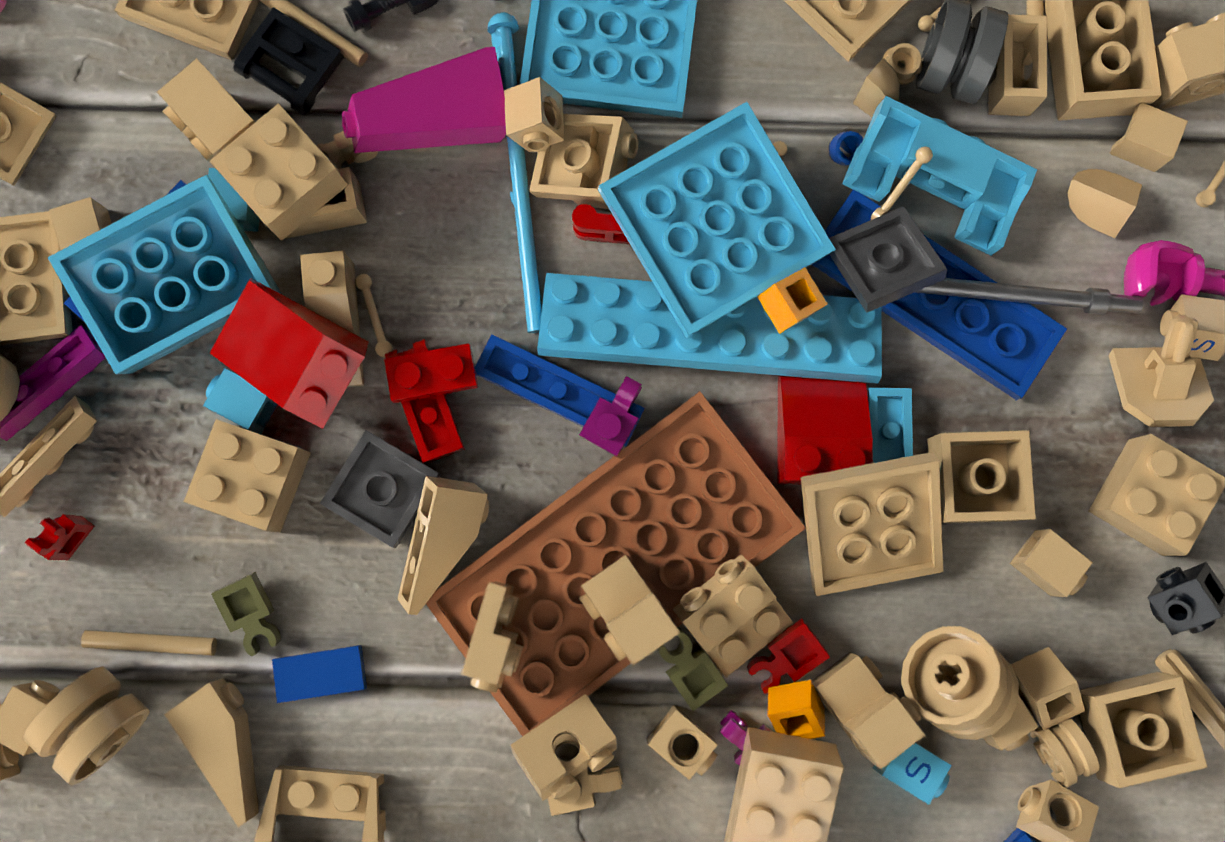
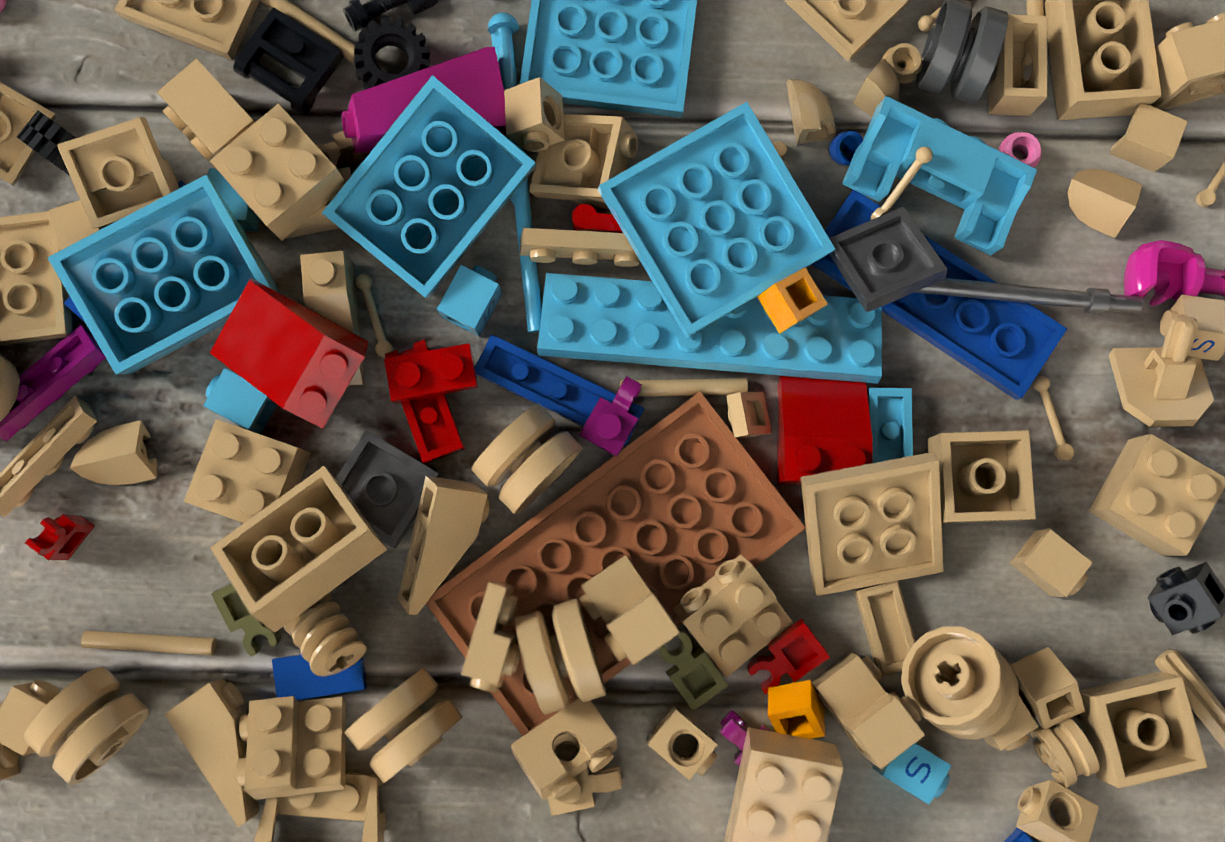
(43, 136): none -> black tyre
(116, 456): none -> tan brick
(117, 171): none -> tan plate
(293, 747): none -> tan plate
(297, 550): none -> tan brick
(325, 638): none -> tan piece
(385, 35): none -> black tyre
(404, 725): none -> tan wheel
(429, 187): none -> medium azure slope
(470, 299): none -> medium azure brick
(521, 454): none -> tan wheel
(555, 657): none -> tan wheel
(581, 246): none -> tan plate
(690, 387): none -> tan bar
(748, 414): none -> tan plate
(810, 112): none -> tan brick
(886, 625): none -> tan tile
(1026, 144): none -> bright pink plate
(1062, 451): none -> tan hinge

